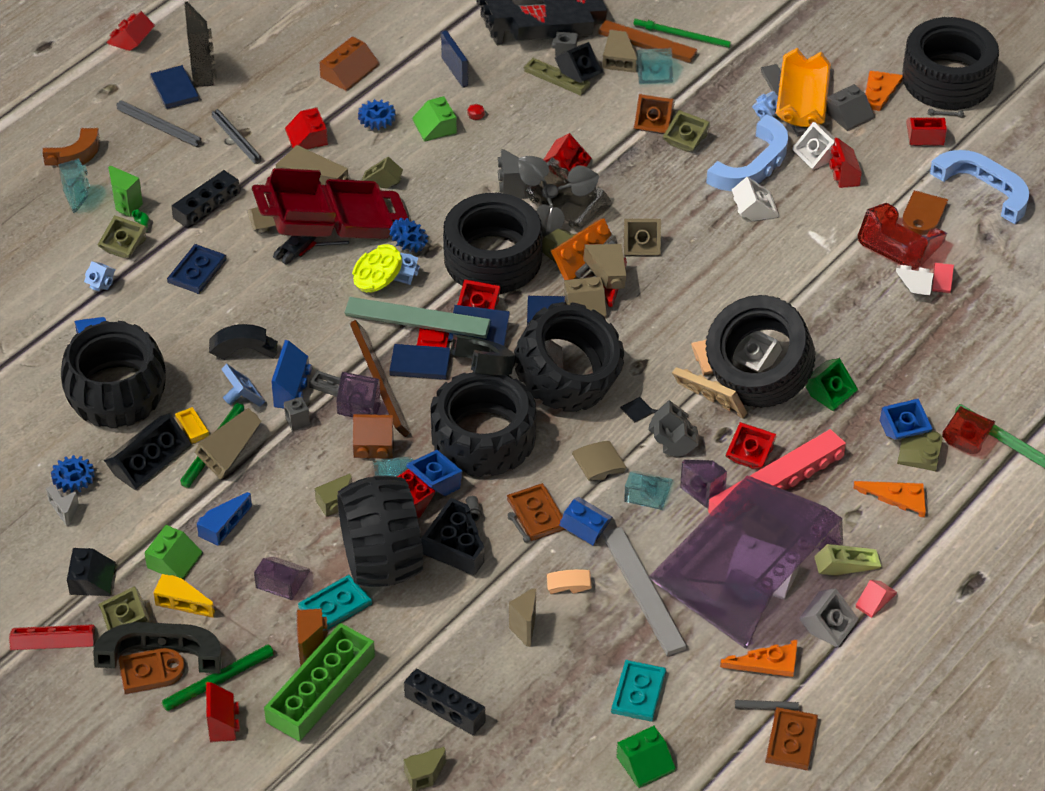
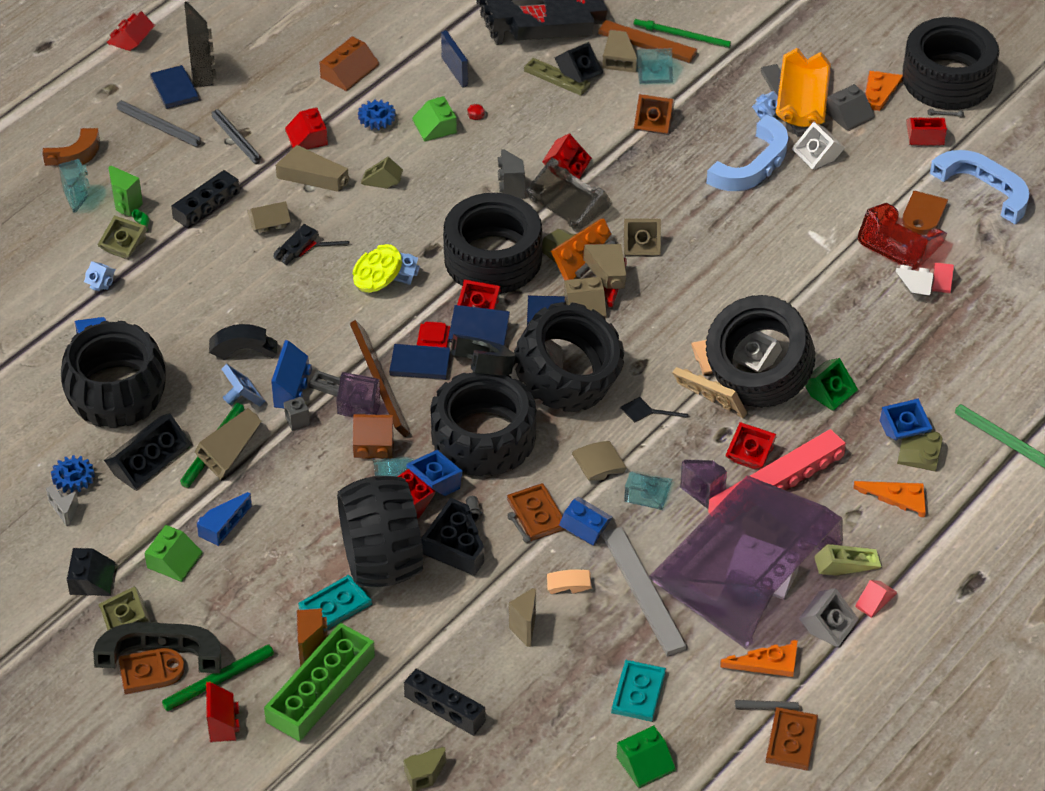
(52, 637): red slope -> none
(179, 595): yellow slope -> none
(192, 425): yellow tile -> none
(196, 268): dark blue tile -> none
(280, 577): clear purple slope -> none
(311, 209): dark red piece -> none
(327, 494): olive slope -> none
(408, 235): blue gear -> none
(417, 317): sand green tile -> none
(534, 169): dark grey plant -> none
(564, 42): dark grey brick -> none
(673, 430): dark grey brick -> none
(686, 131): olive slope -> none
(754, 201): white slope -> none
(844, 165): red slope -> none
(967, 431): clear red slope -> none

